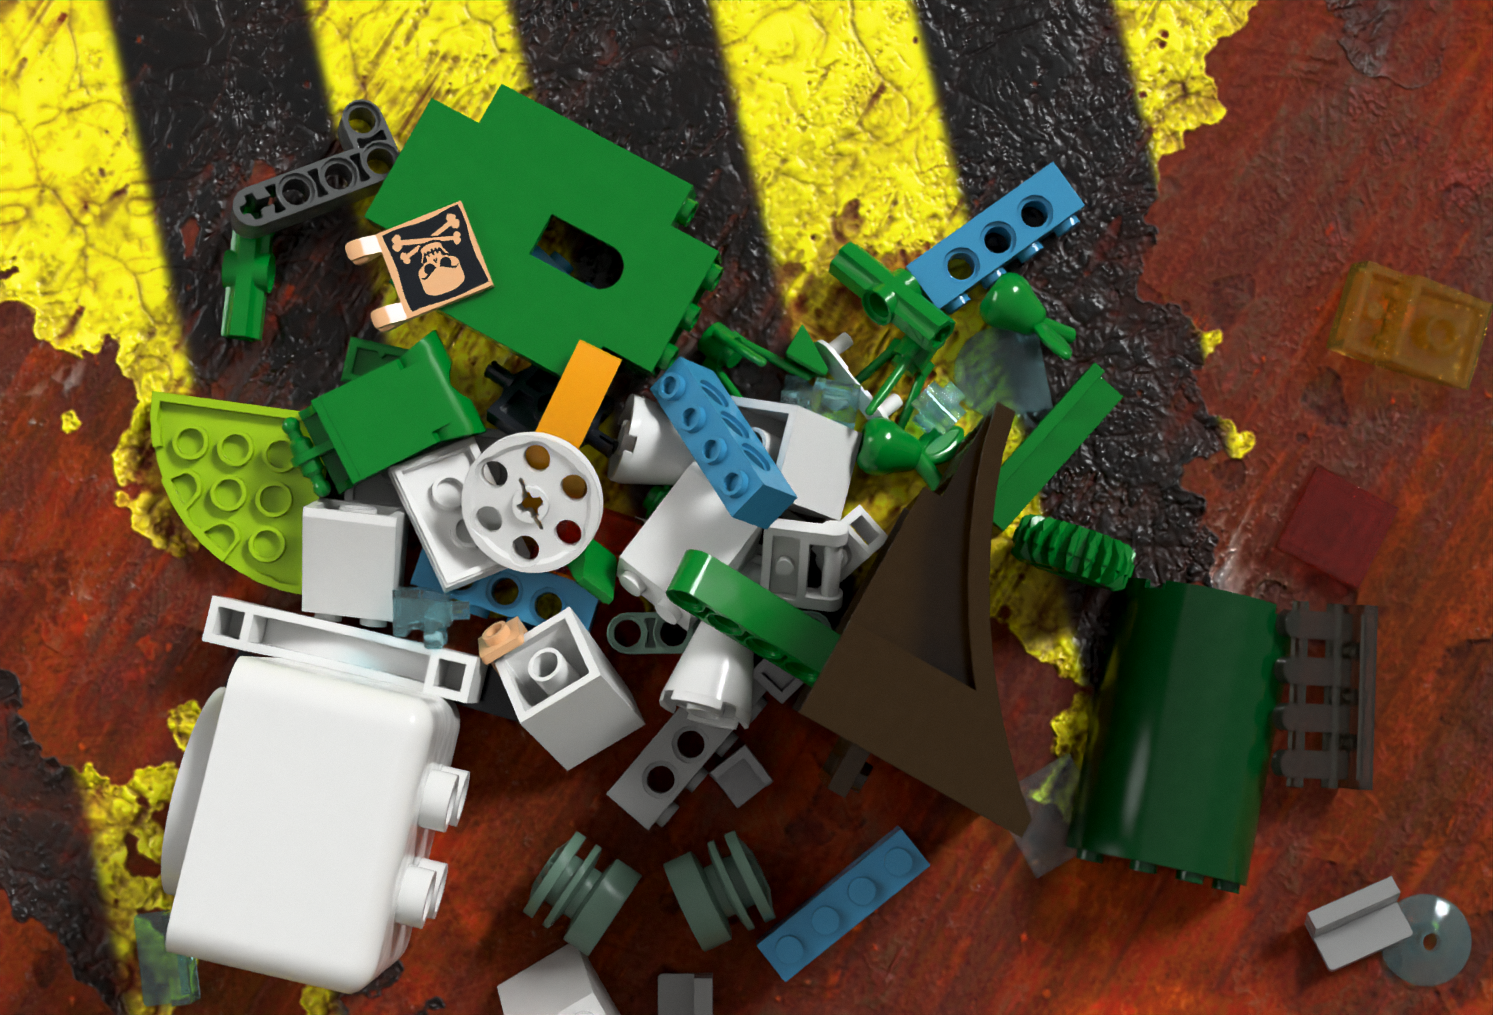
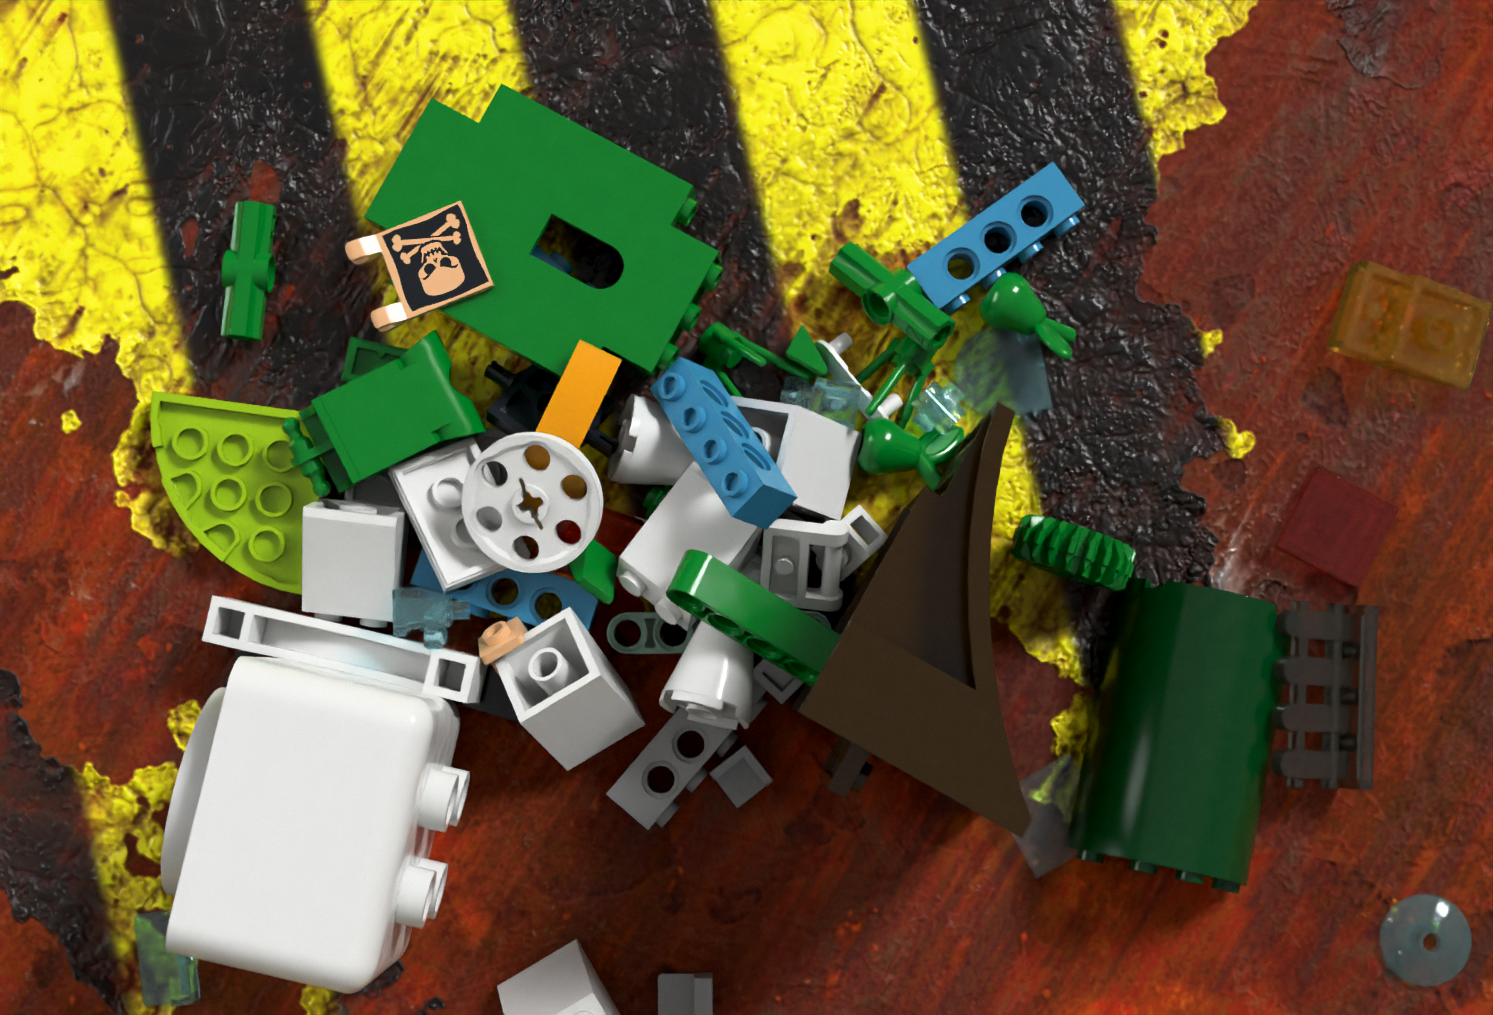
(311, 180): dark grey beam -> none
(581, 892): sand green wheel -> none
(719, 890): sand green wheel -> none
(841, 903): dark azure brick -> none
(1052, 443): green fence -> none
(1358, 925): light grey panel -> none

